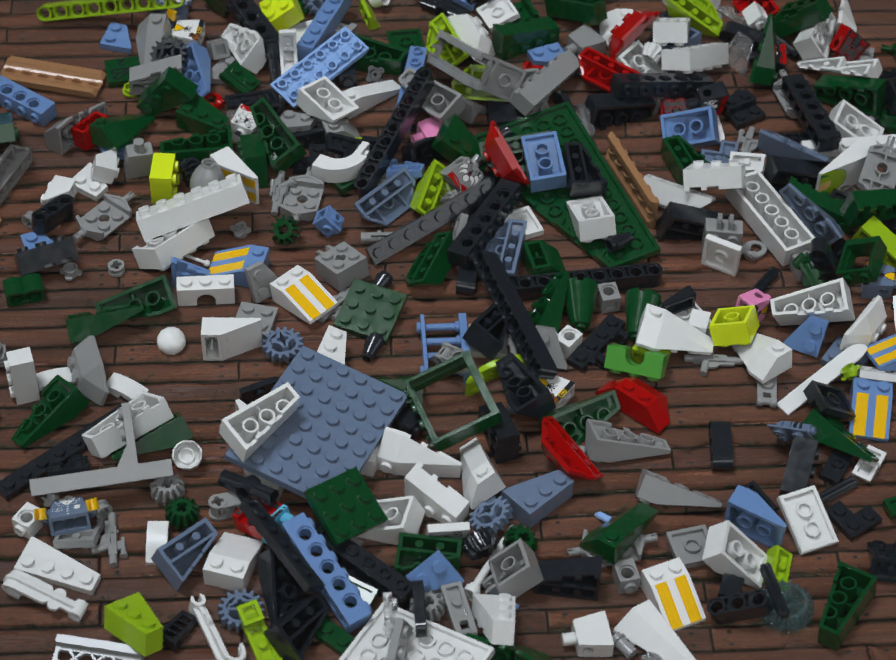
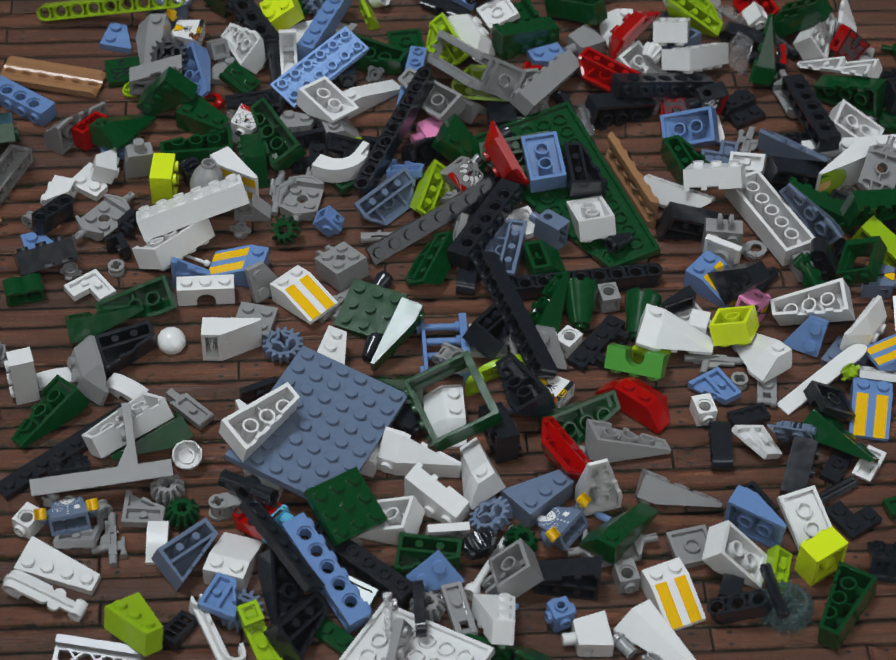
(89, 283): none -> white plate
(120, 244): none -> black bracket
(125, 346): none -> black wedge
(127, 223): none -> black bracket
(140, 510): none -> light grey wing
(189, 409): none -> light grey hinge
(220, 597): none -> medium blue wing
(255, 211): none -> light grey slope
(401, 326): none -> wedge
(446, 410): none -> white wedge
(550, 228): none -> sand blue torso
(559, 613): none -> medium blue brick
(564, 524): none -> sand blue torso
(601, 486): none -> white wedge
(697, 277): none -> medium blue slope
(703, 409): none -> white brick
(716, 384): none -> medium blue wing
(738, 279): none -> black wedge
(741, 379): none -> light grey bush
(749, 415): none -> black plate
(758, 440): none -> white wing
(820, 555): none -> neon yellow brick

